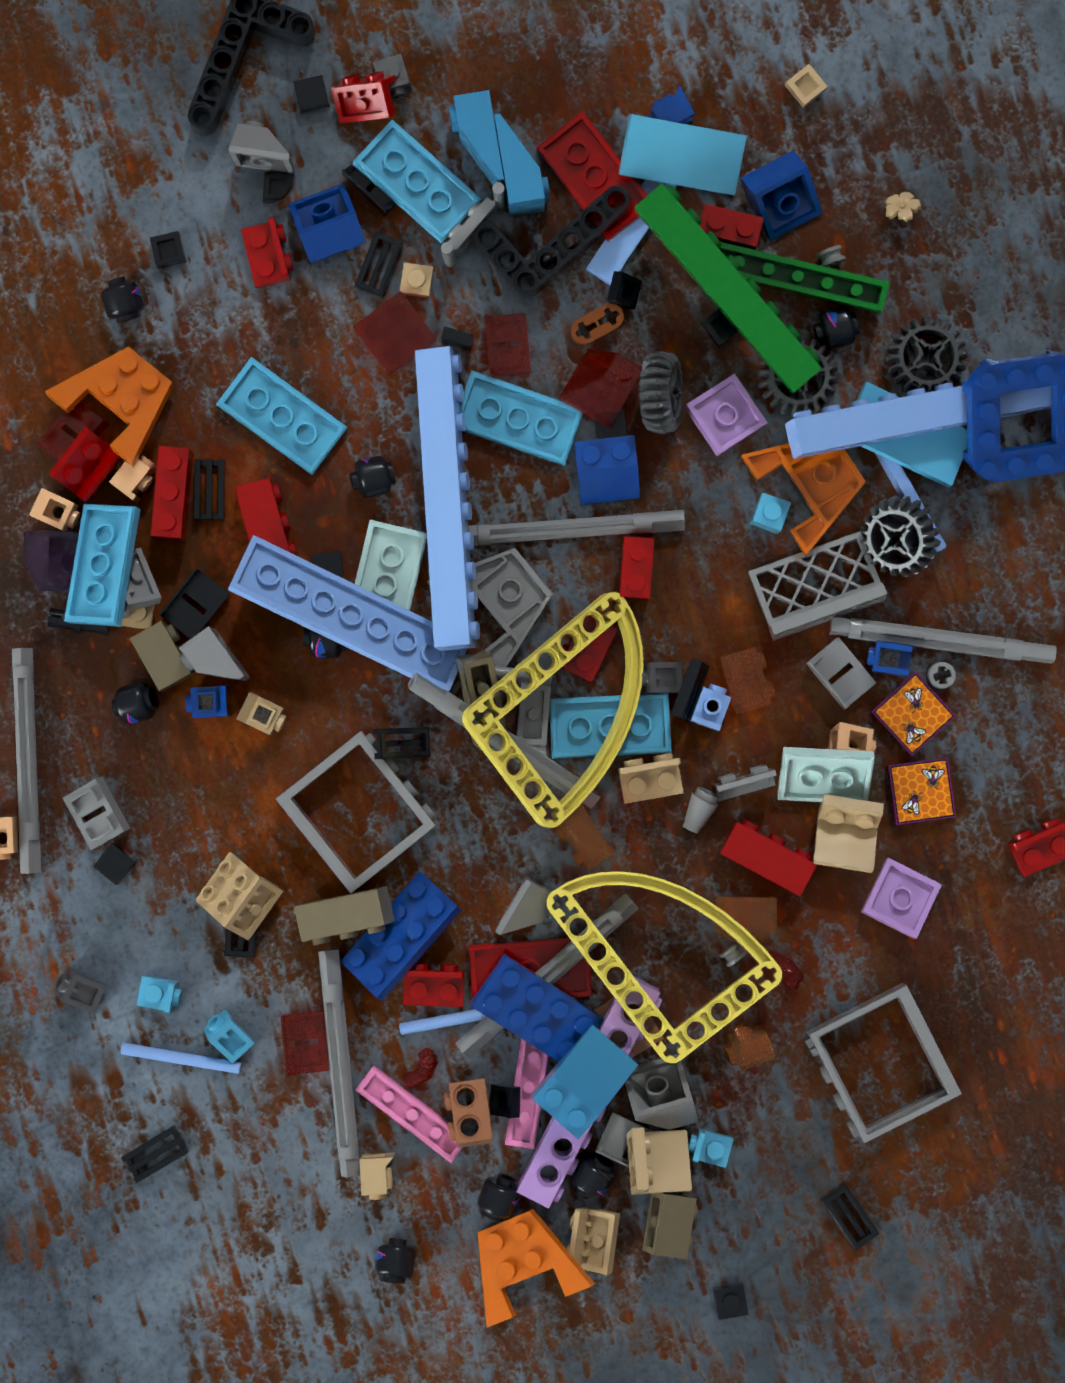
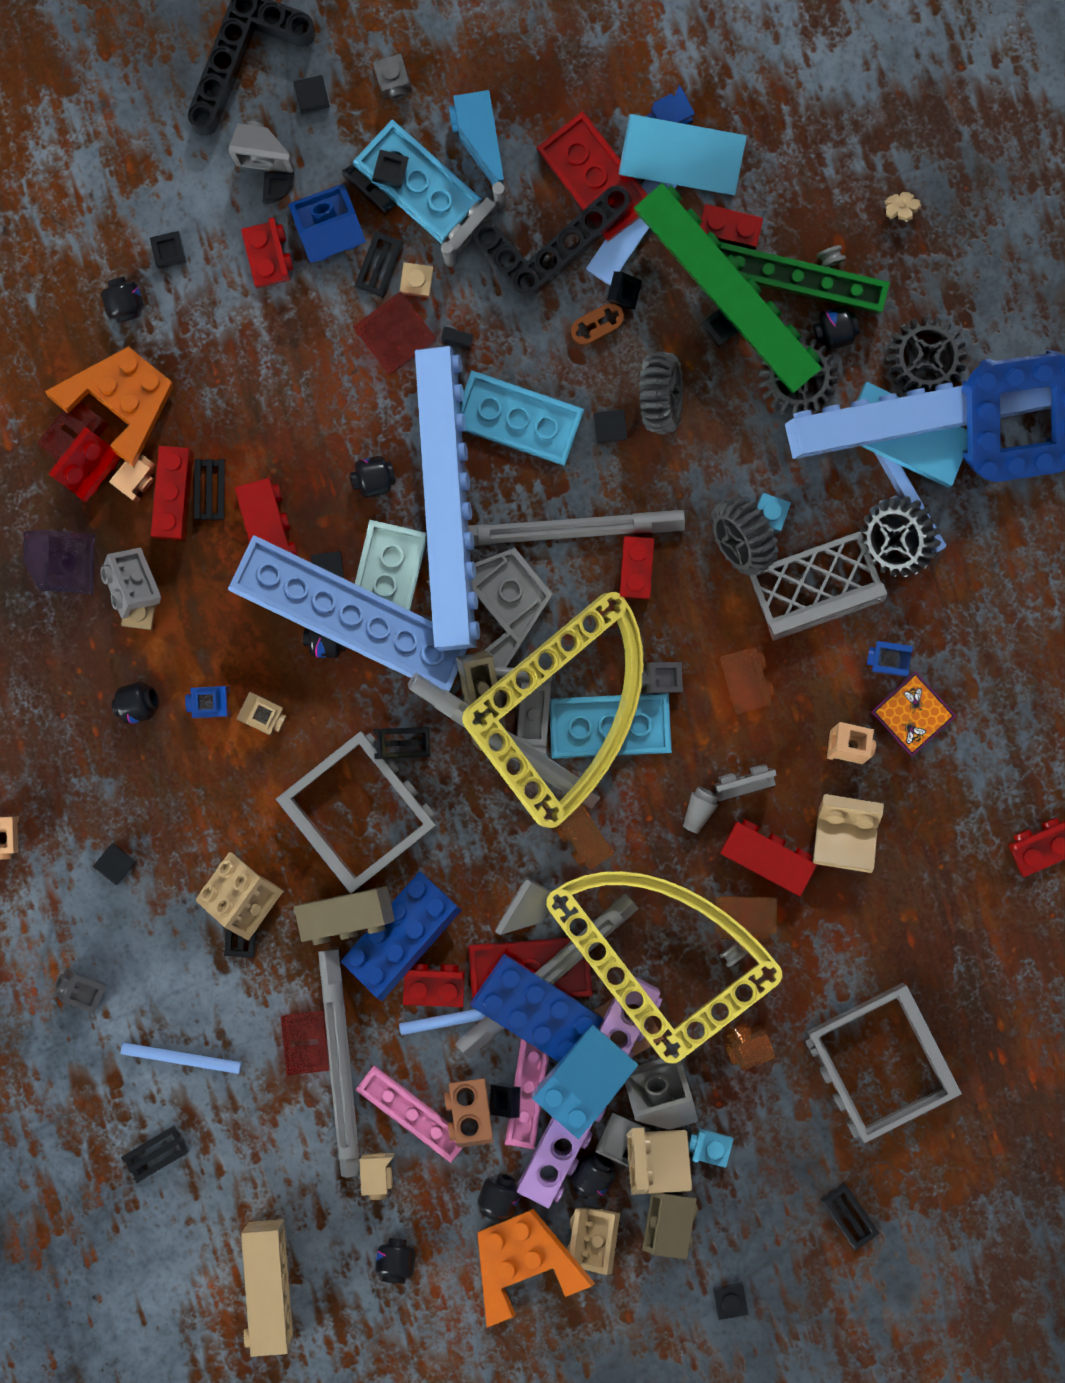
(26, 761): light grey piece -> none
(47, 504): light nougat brick -> none
(57, 617): black pin -> none
(102, 565): medium azure tile -> none
(105, 825): light grey piece -> none
(159, 994): medium azure bracket -> none
(161, 655): dark tan brick -> none
(204, 592): black piece -> none
(211, 656): light grey slope -> none
(228, 1036): medium azure bracket -> none
(267, 1288): none -> tan brick
(282, 416): medium azure tile -> none
(364, 98): red bracket -> none
(390, 169): none -> black tile
(424, 1071): clear red arm -> none
(505, 330): clear red piece -> none
(523, 182): dark azure slope -> none
(588, 660): red bracket -> none
(601, 385): clear red slope -> none
(607, 470): blue slope -> none
(650, 779): tan bracket -> none
(690, 689): black tile -> none
(702, 715): light blue brick -> none
(725, 414): lavender plate -> none
(744, 535): none -> dark grey gear
(782, 194): blue slope -> none
(787, 966): clear red arm -> none
(806, 85): tan plate -> none
(813, 772): light aqua tile -> none
(823, 480): orange wing -> none
(851, 684): light grey piece -> none
(901, 898): lavender plate -> none
(921, 791): tile -> none
(942, 640): light grey piece -> none
(947, 681): light grey bush -> none

